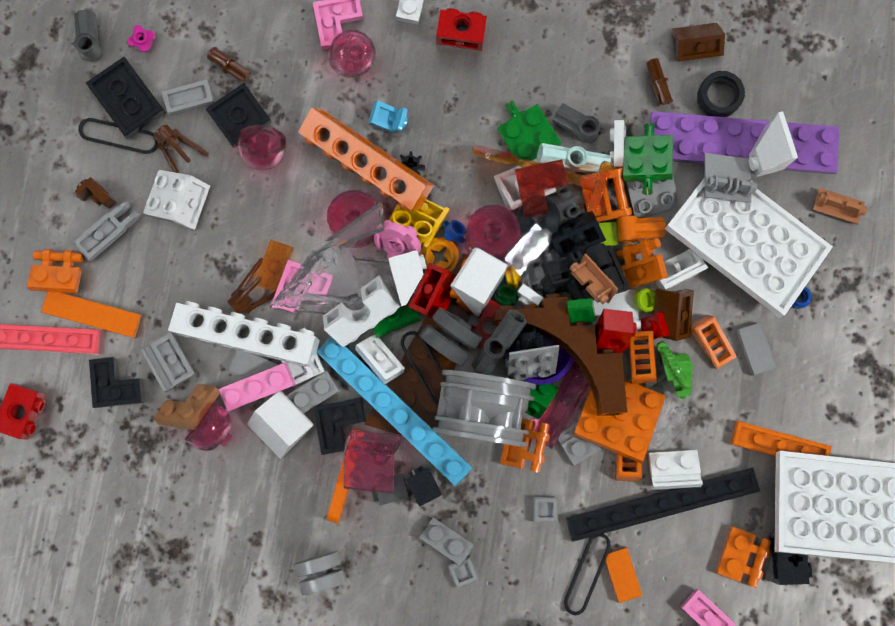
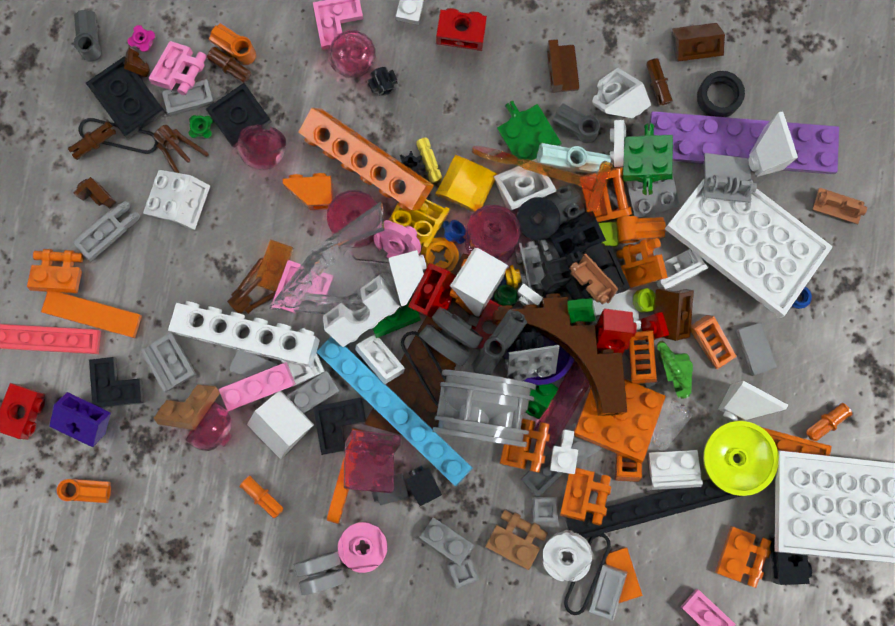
(79, 419): none -> dark purple brick
(85, 490): none -> orange piece
(92, 140): none -> reddish brown pin
(135, 63): none -> reddish brown tile
(172, 63): none -> bright pink plate
(195, 122): none -> green plate
(232, 44): none -> orange piece
(261, 497): none -> orange axle
(313, 191): none -> orange slope
(354, 558): none -> bright pink plate
(382, 81): none -> black gear
(388, 117): medium azure bracket -> none
(429, 160): none -> light yellow axle
(466, 183): none -> yellow slope
(512, 546): none -> medium nougat plate
(528, 248): clear hinge -> none
(533, 182): clear red plate -> none
(544, 479): none -> dark grey plate
(562, 67): none -> reddish brown panel
(563, 457): none -> white plate
(568, 542): none -> white plate
(577, 496): none -> orange plate
(608, 592): none -> light grey tile
(621, 95): none -> white slope
(748, 402): none -> white slope
(757, 458): none -> neon yellow dish
(829, 422): none -> orange axle

